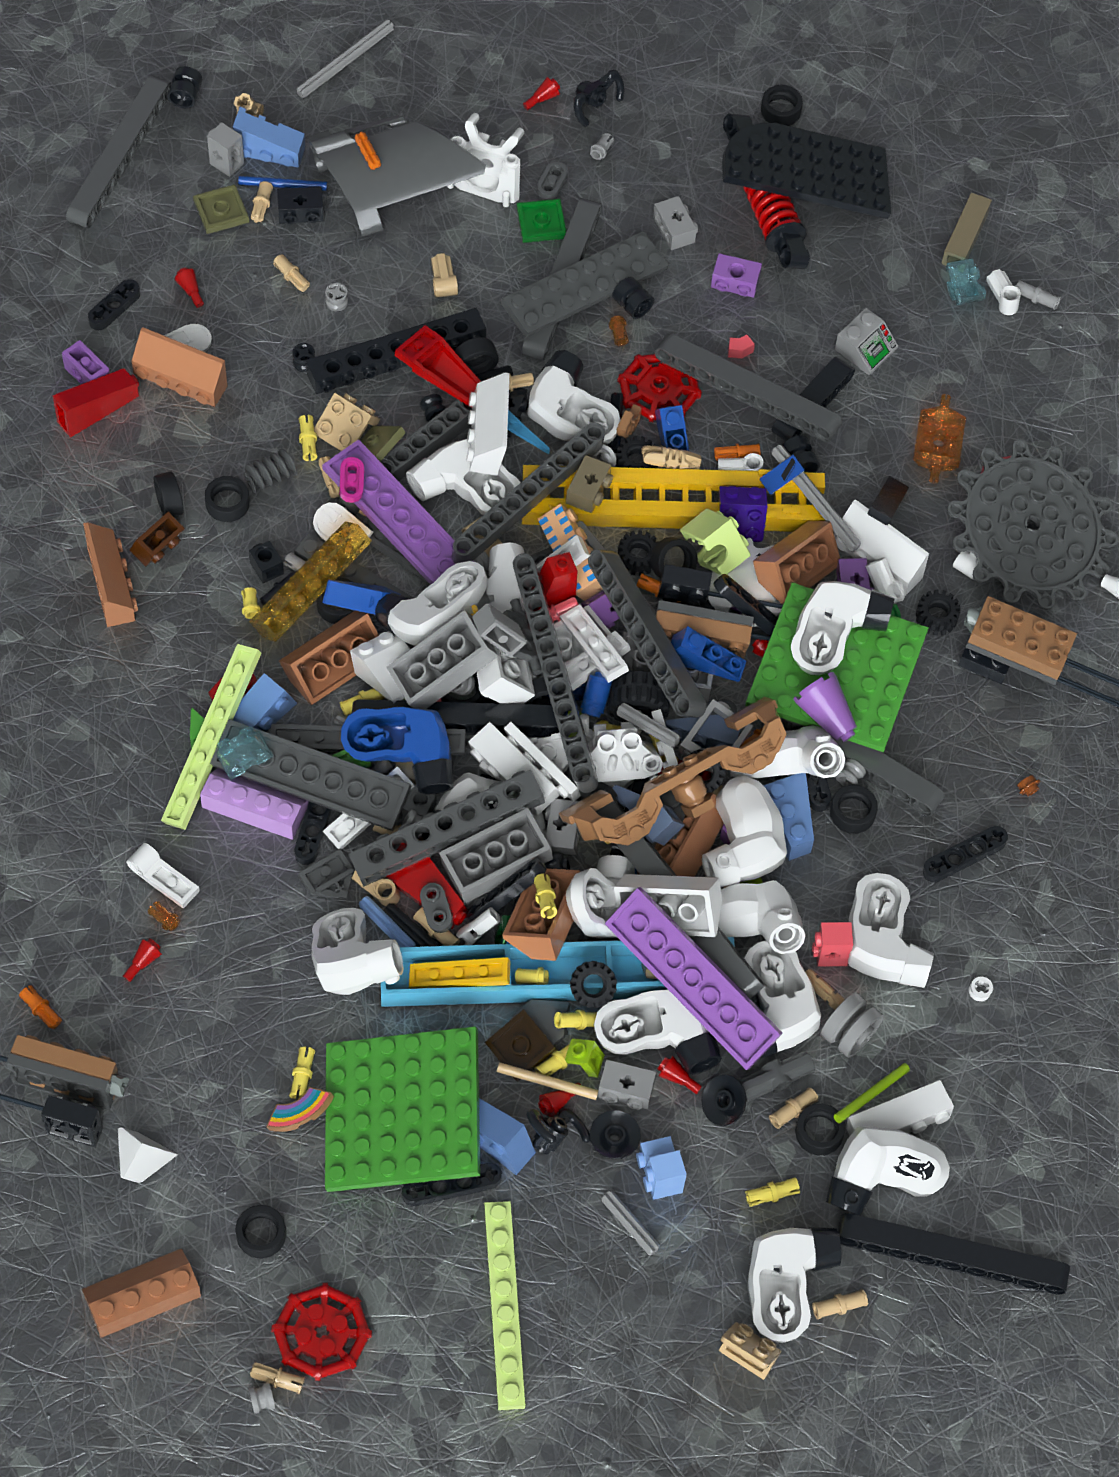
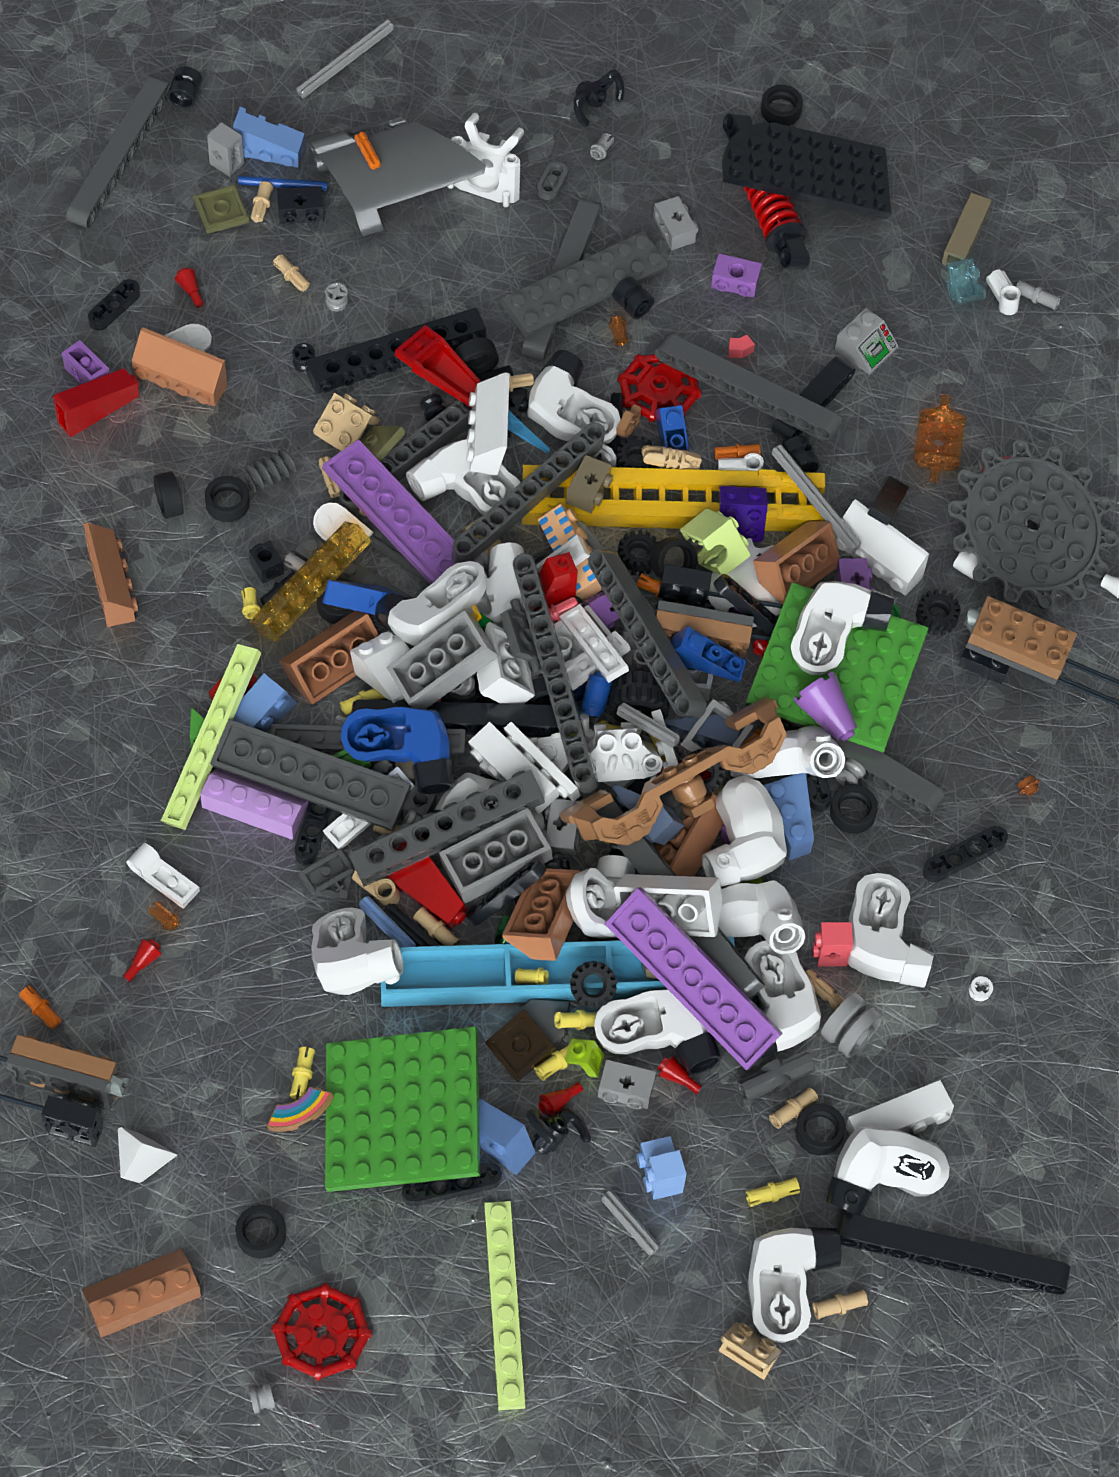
(157, 539): reddish brown brick -> none
(242, 752): clear light blue cylinder -> none
(249, 104): tan piece -> none
(276, 1377): tan axle -> none
(308, 438): light yellow pin -> none
(351, 481): dark pink plate -> none
(436, 906): dark grey plate -> none
(443, 281): tan piece -> none
(460, 973): yellow plate -> none
(480, 925): white bar -> none
(499, 630): light grey brick -> none
(541, 220): green tile -> none
(545, 896): light yellow pin -> none
(547, 90): red cone -> none
(547, 1081): tan bar -> none
(618, 1124): black dish -> none
(715, 1100): black dish -> none
(781, 474): blue sticker -> none
(871, 1093): lime bar -> none
(884, 581): white piece -> none

